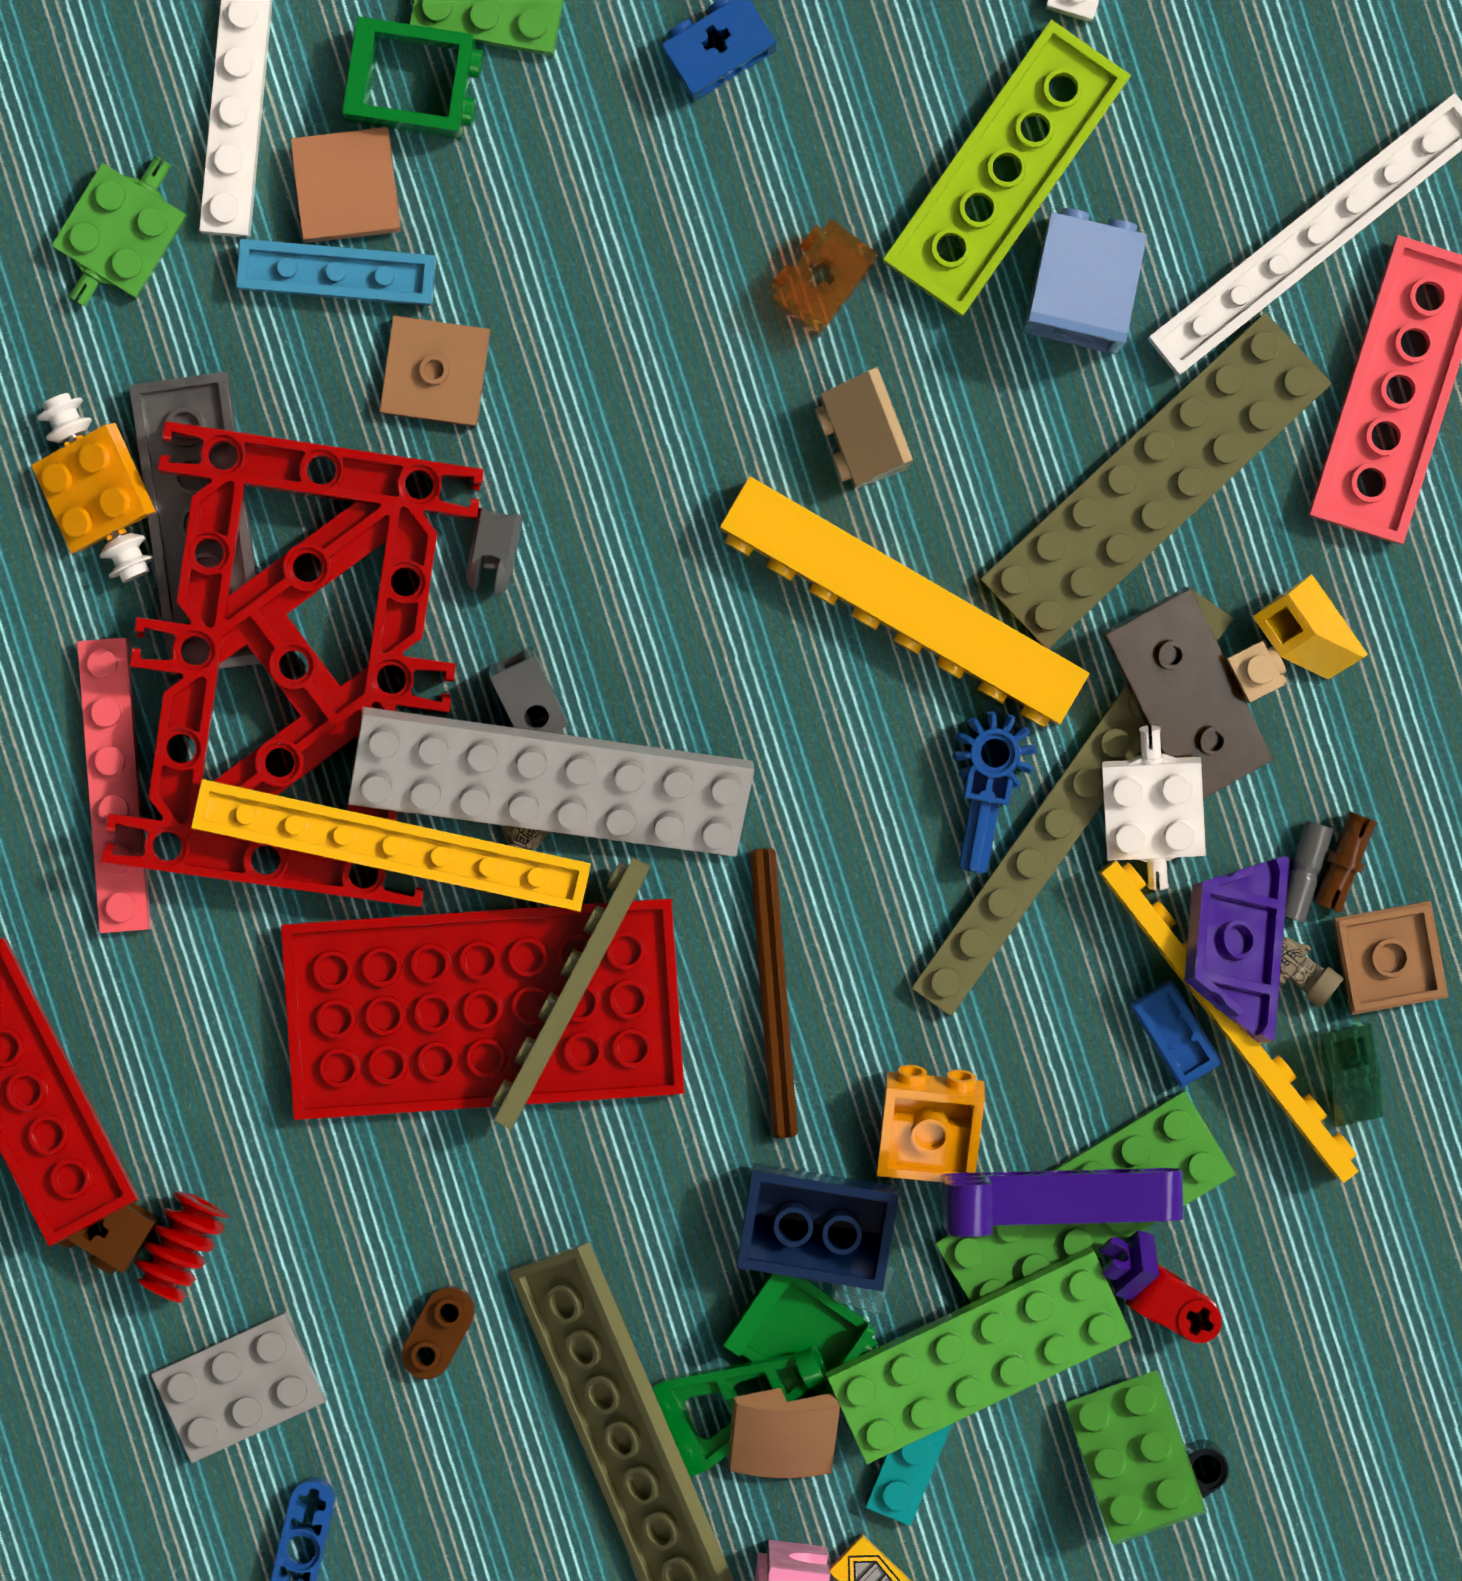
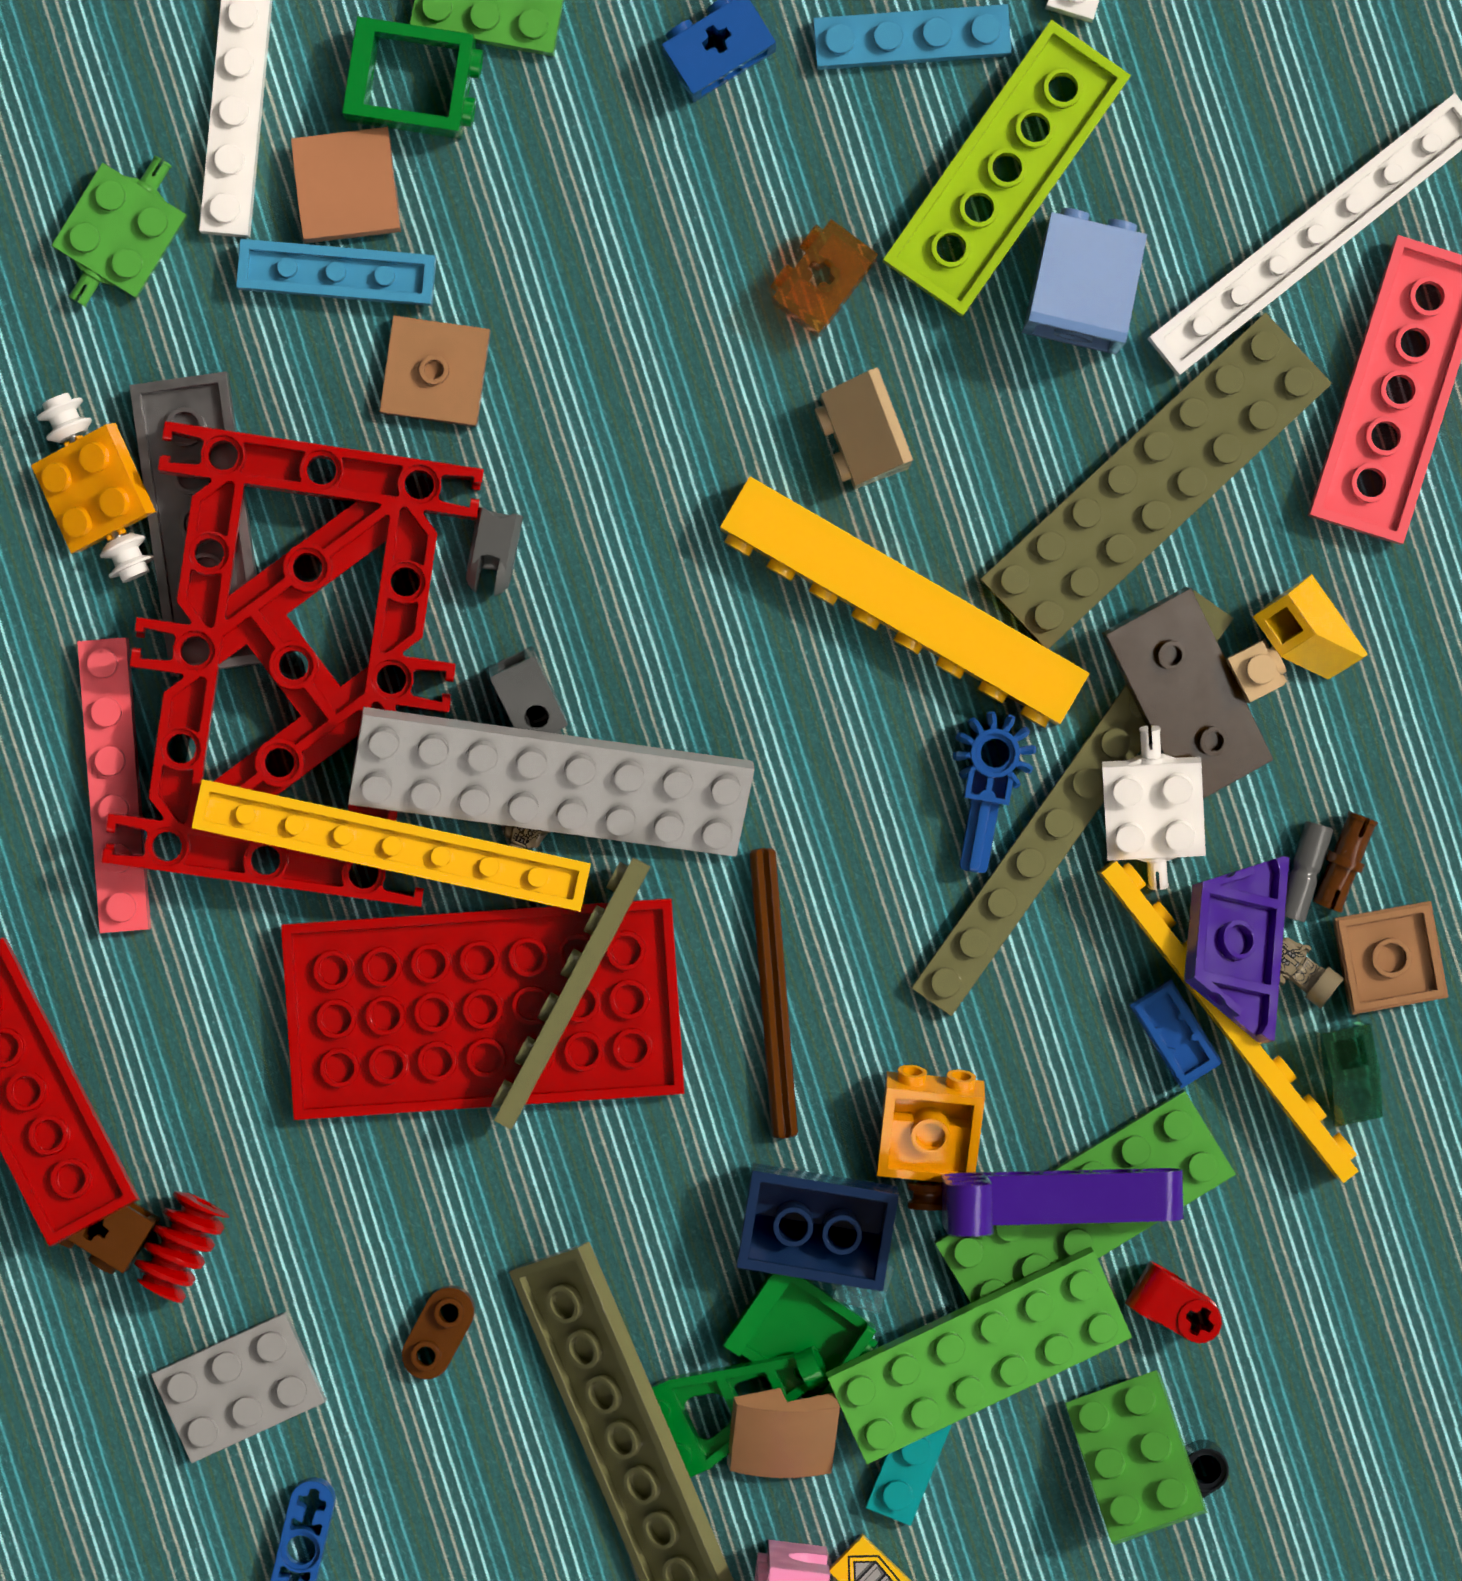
(912, 37): none -> dark azure plate
(925, 1196): none -> reddish brown bush
(1131, 1263): dark purple tile -> none

